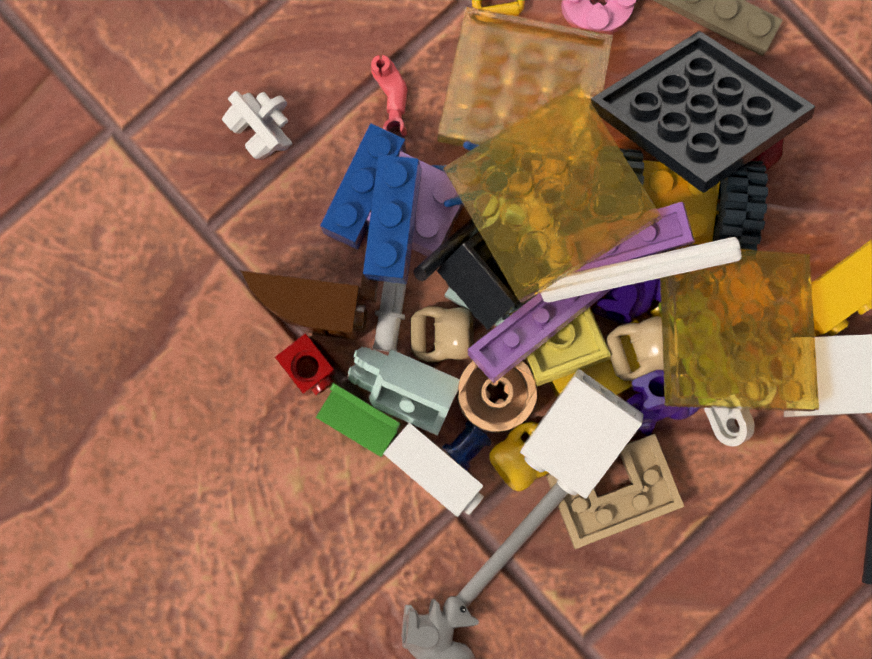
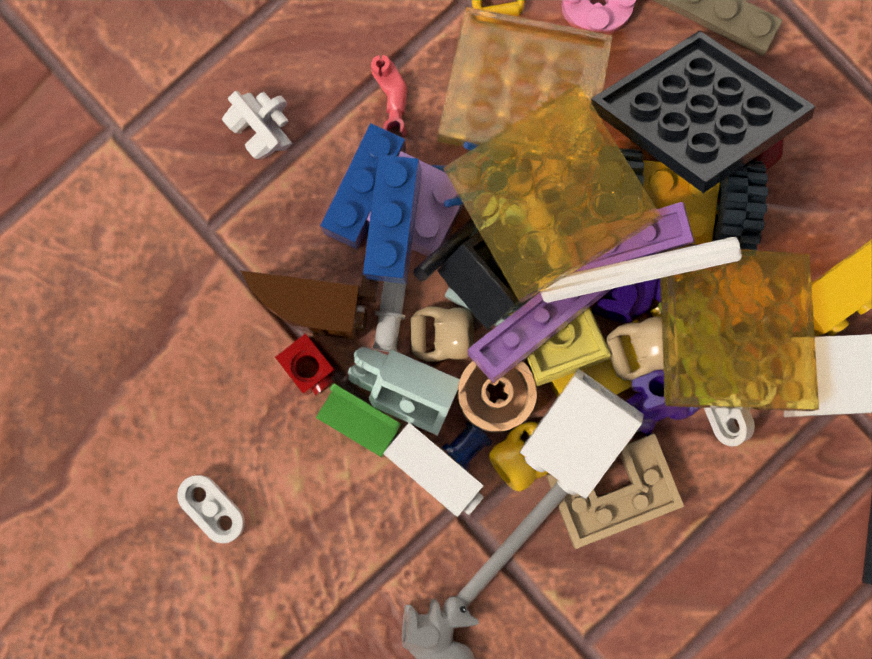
(209, 512): none -> white plate

